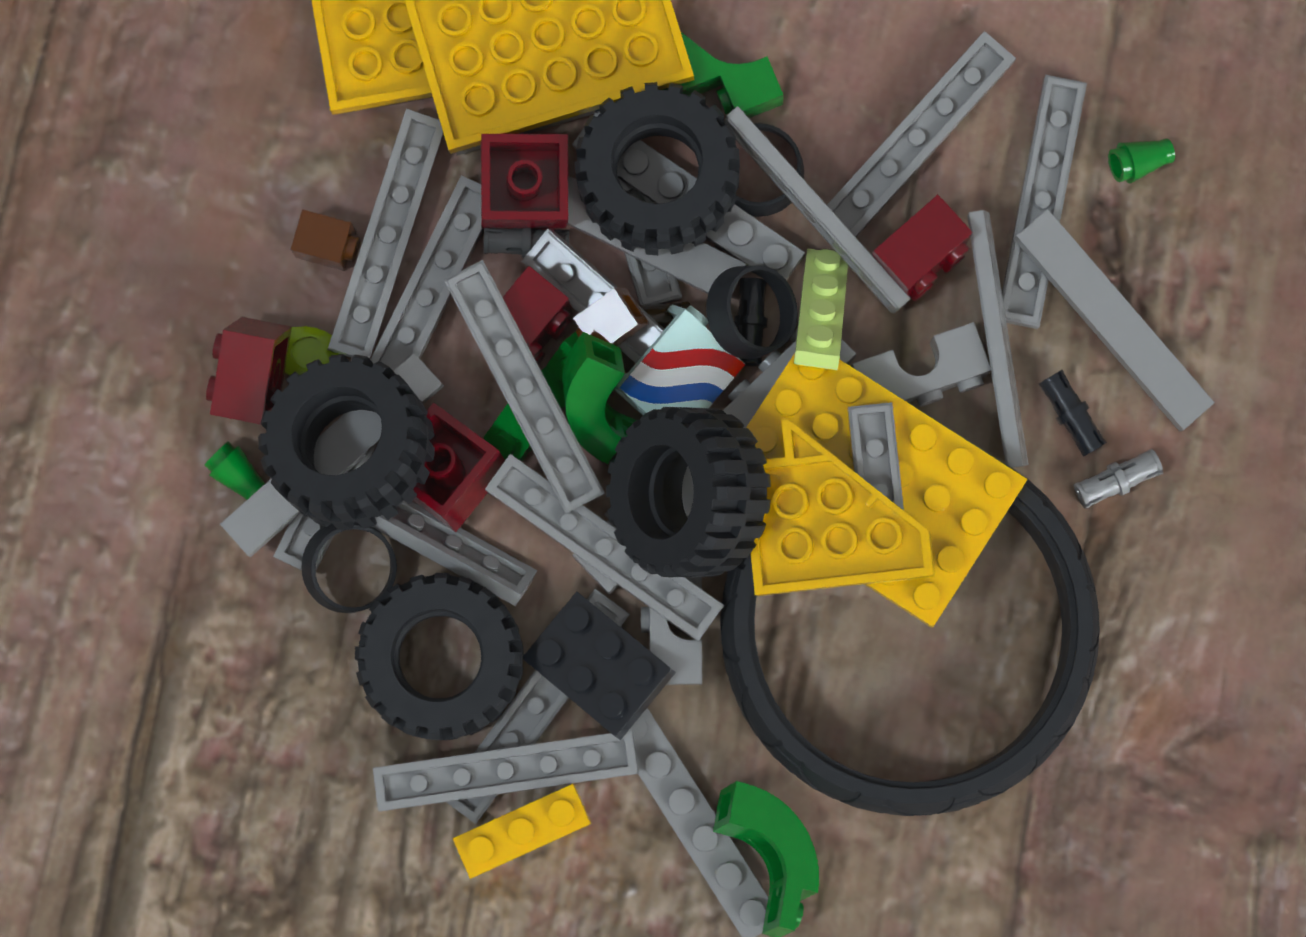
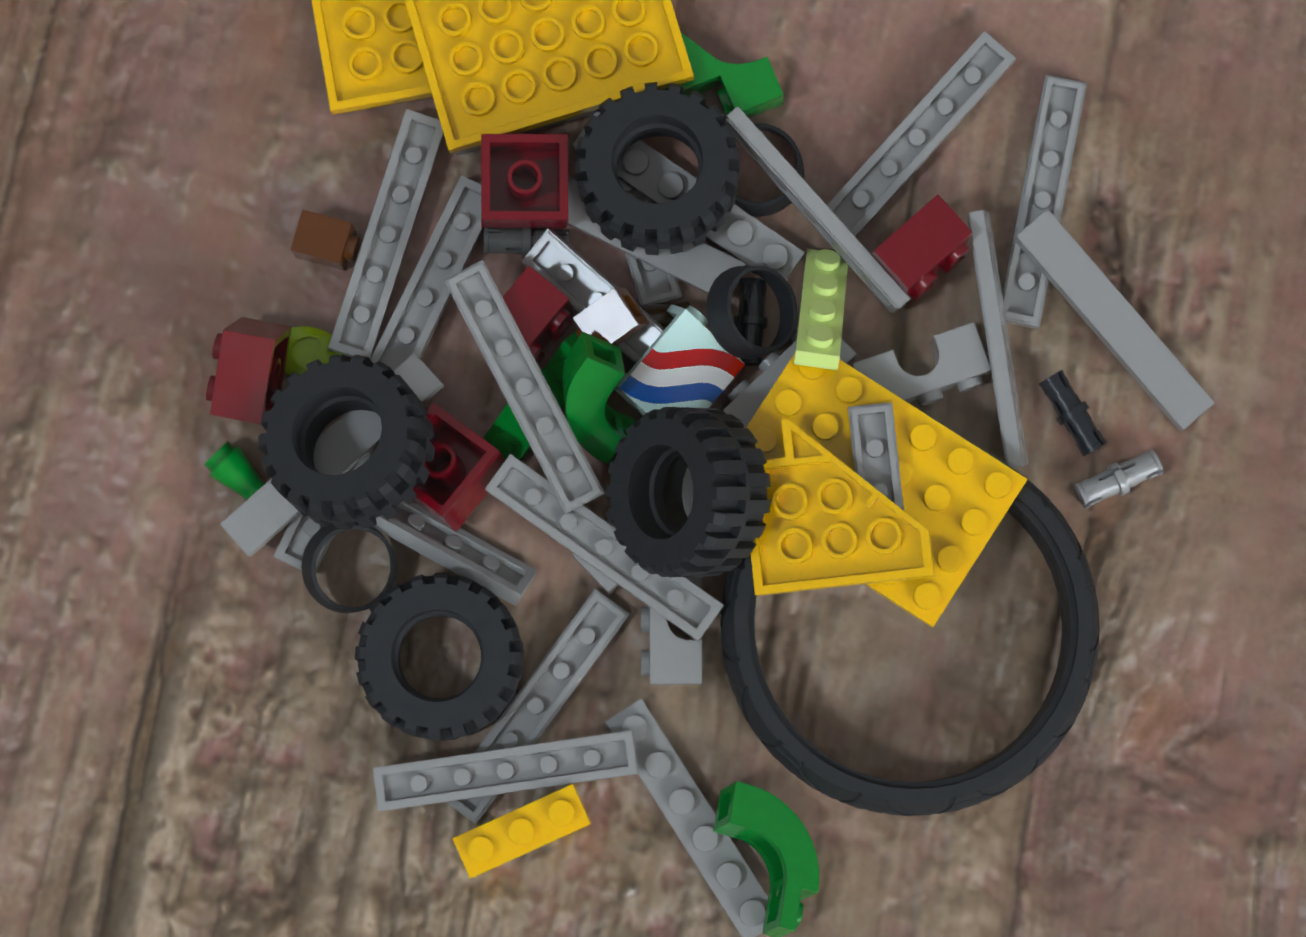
(598, 665): black plate -> none
(1137, 159): green cone -> none

